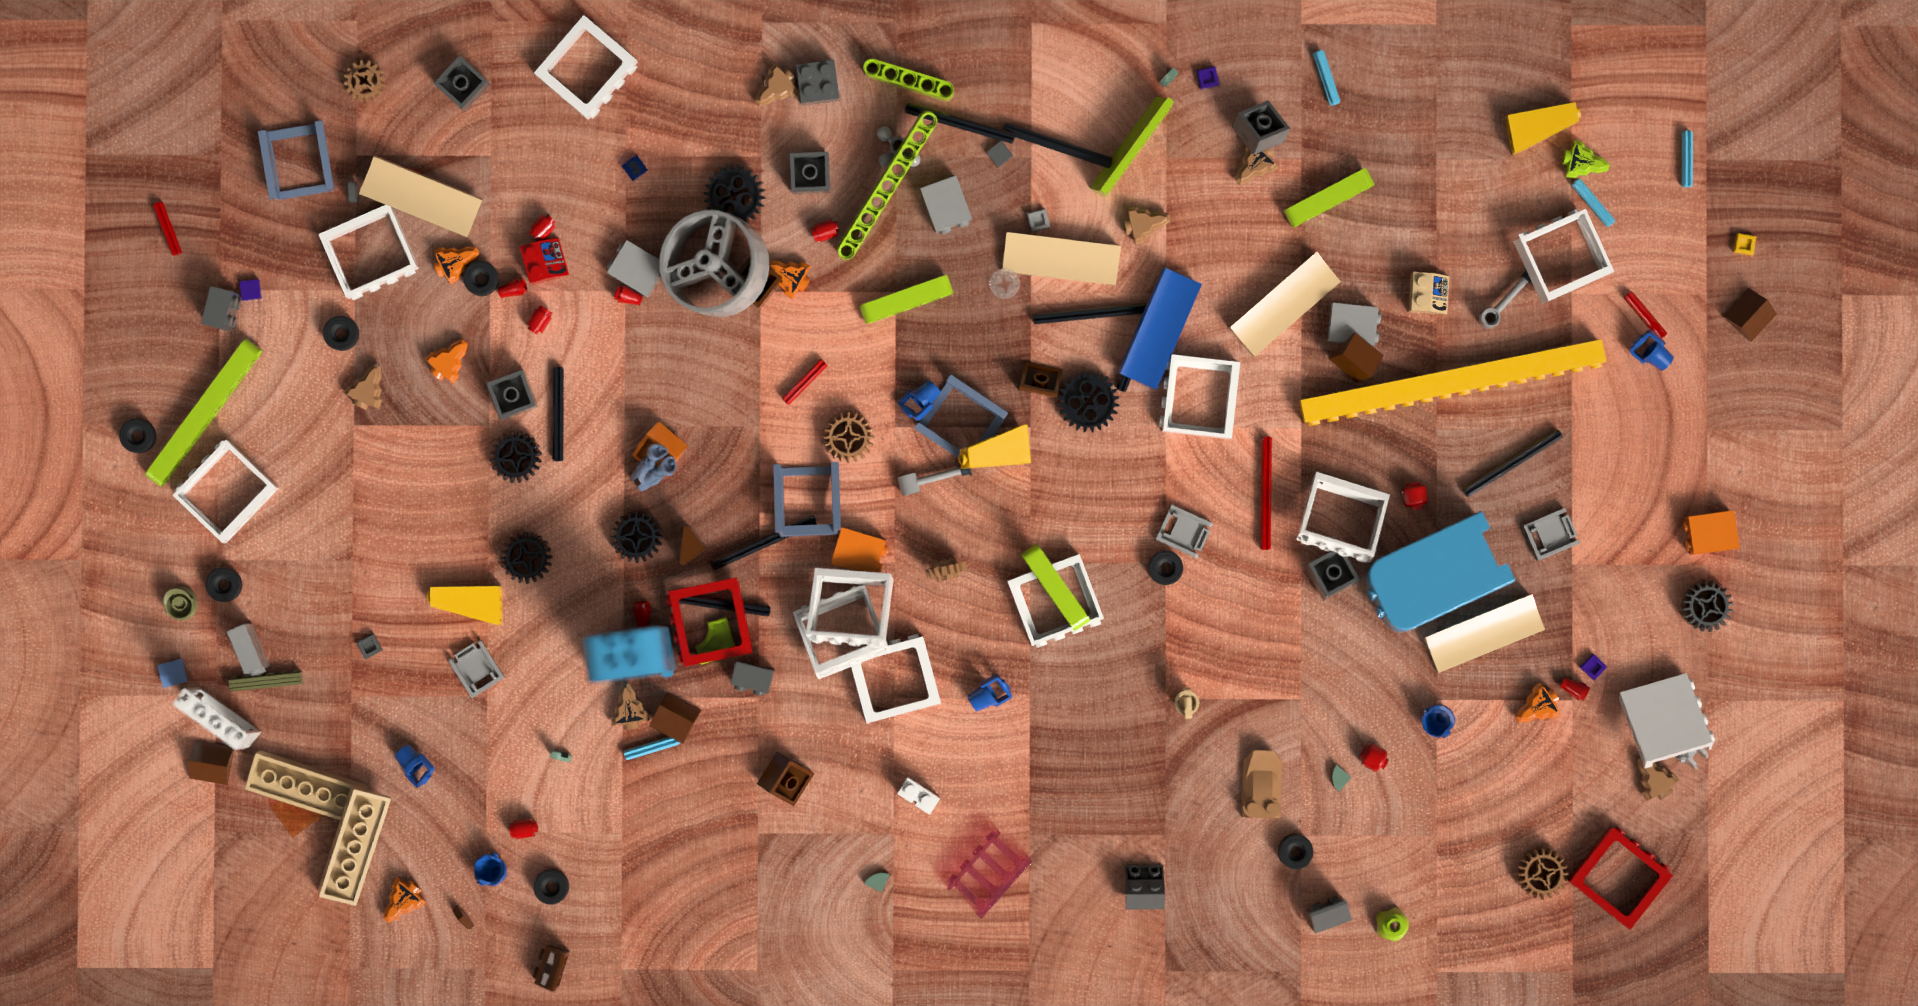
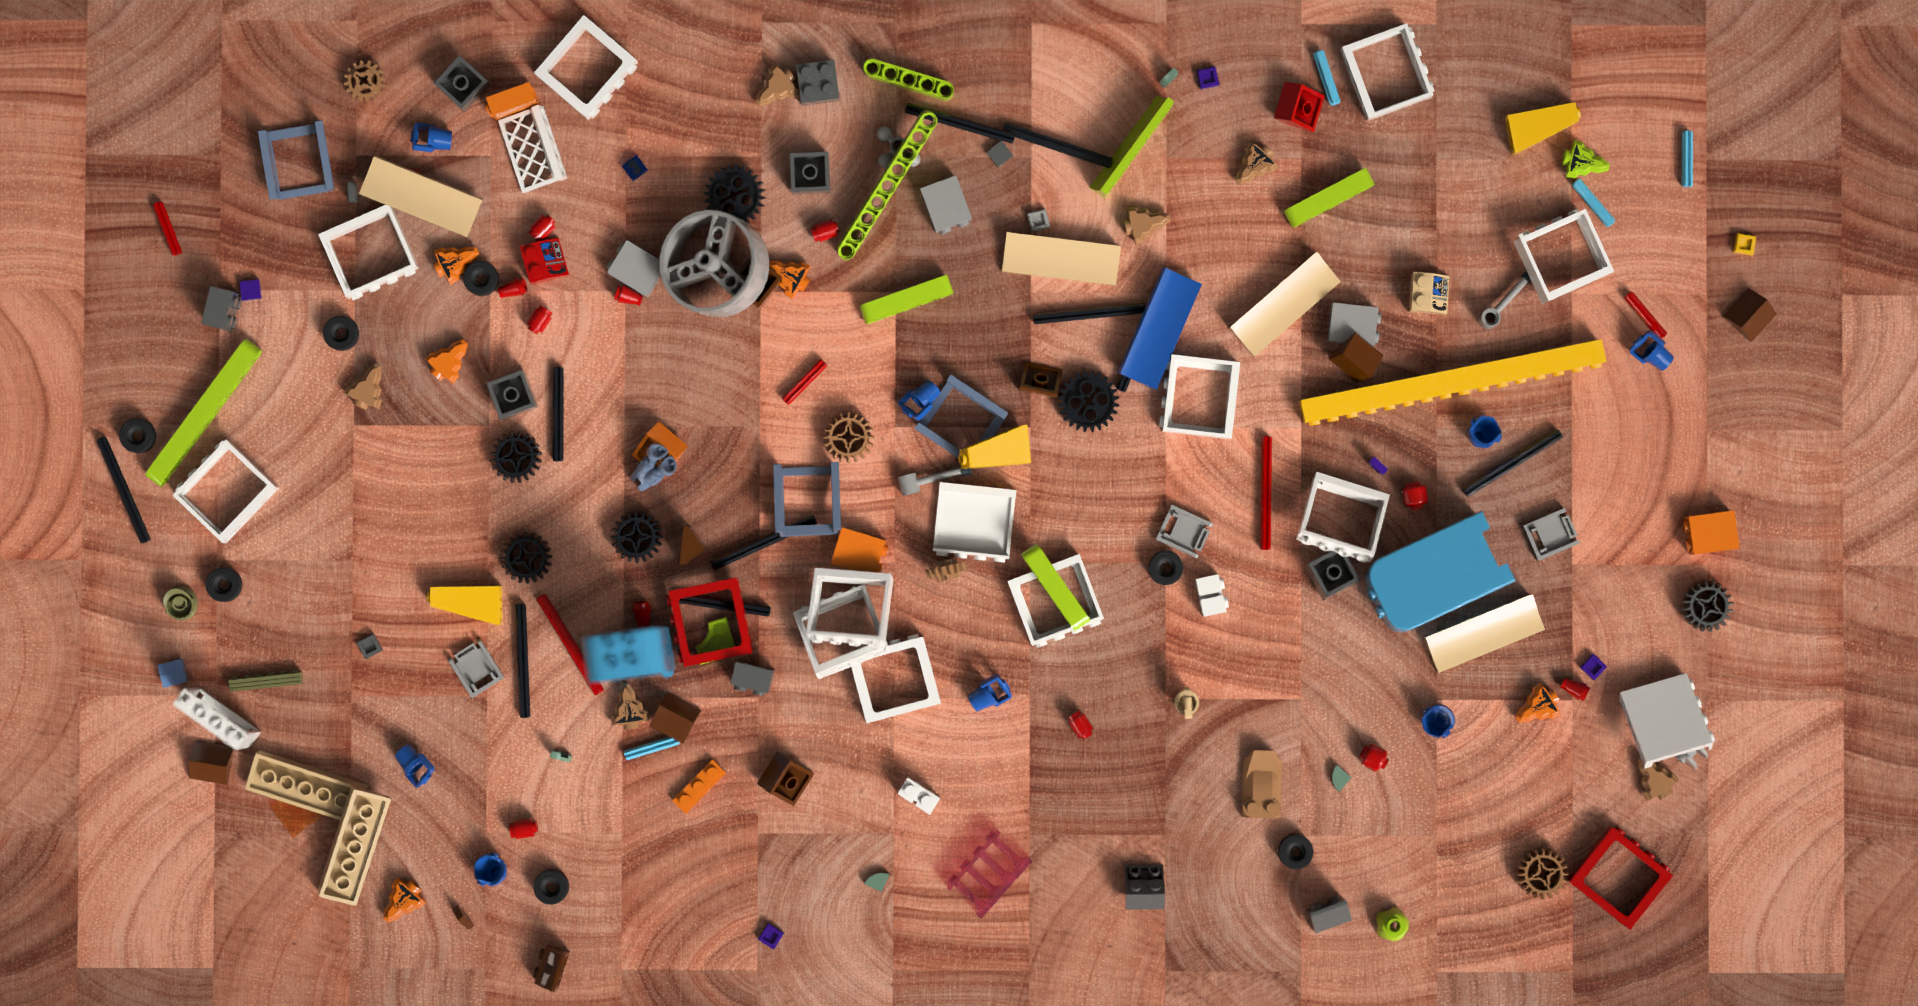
(123, 490): none -> black axle
(248, 649): light grey brick -> none
(437, 138): none -> blue piece
(511, 101): none -> orange brick
(522, 660): none -> black axle
(548, 144): none -> white fence
(567, 640): none -> red axle
(699, 786): none -> orange plate
(770, 936): none -> dark purple tile
(974, 521): none -> white panel
(996, 279): clear gear -> none
(1080, 725): none -> red brick
(1210, 595): none -> white piece
(1261, 127): dark grey brick -> none
(1299, 106): none -> red slope
(1377, 466): none -> dark purple tile
(1419, 67): none -> white window
(1484, 431): none -> blue cap

